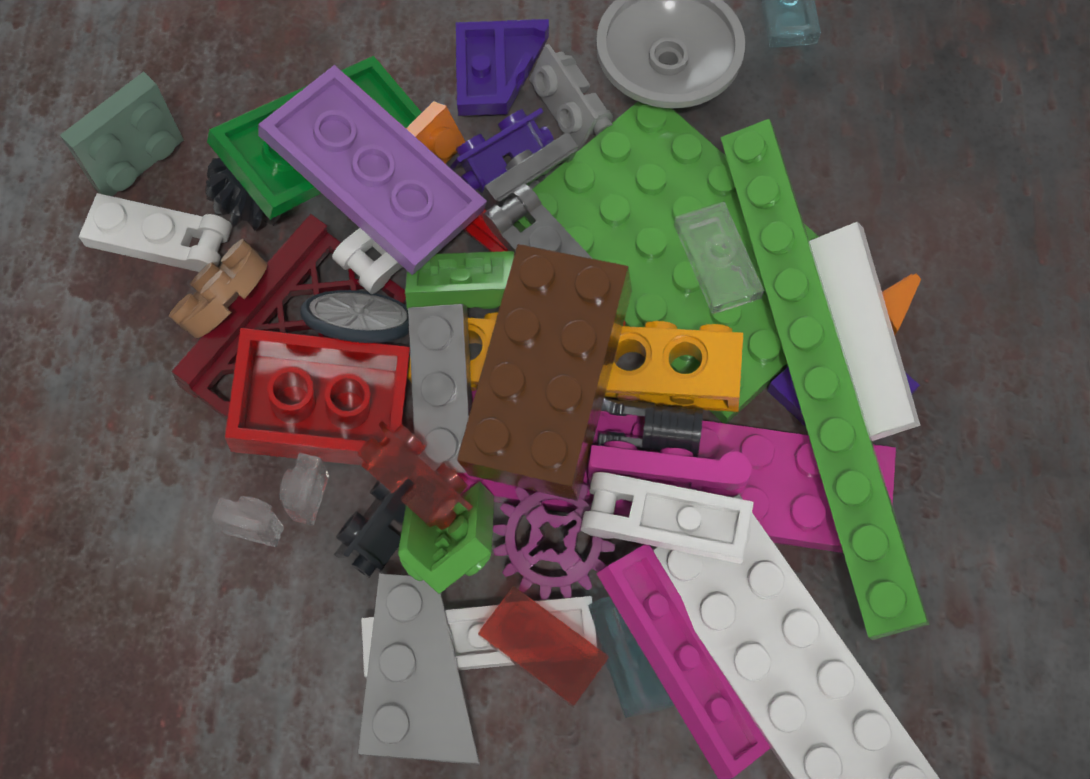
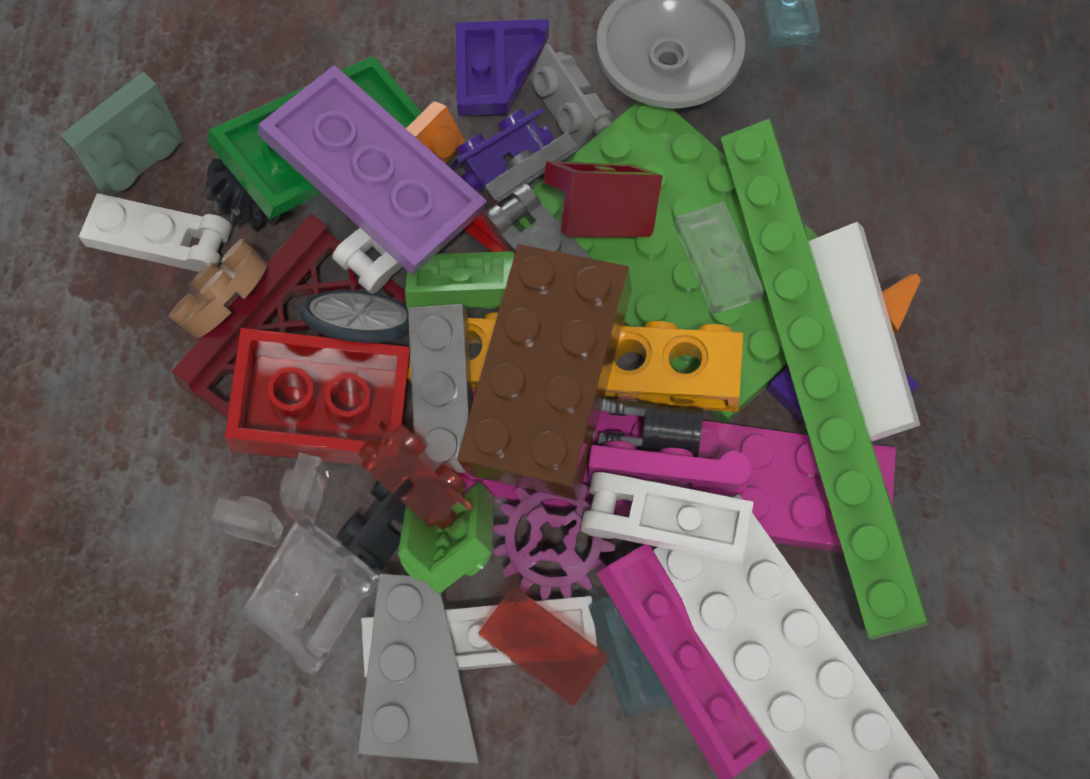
(295, 587): none -> clear plate
(605, 198): none -> dark red panel

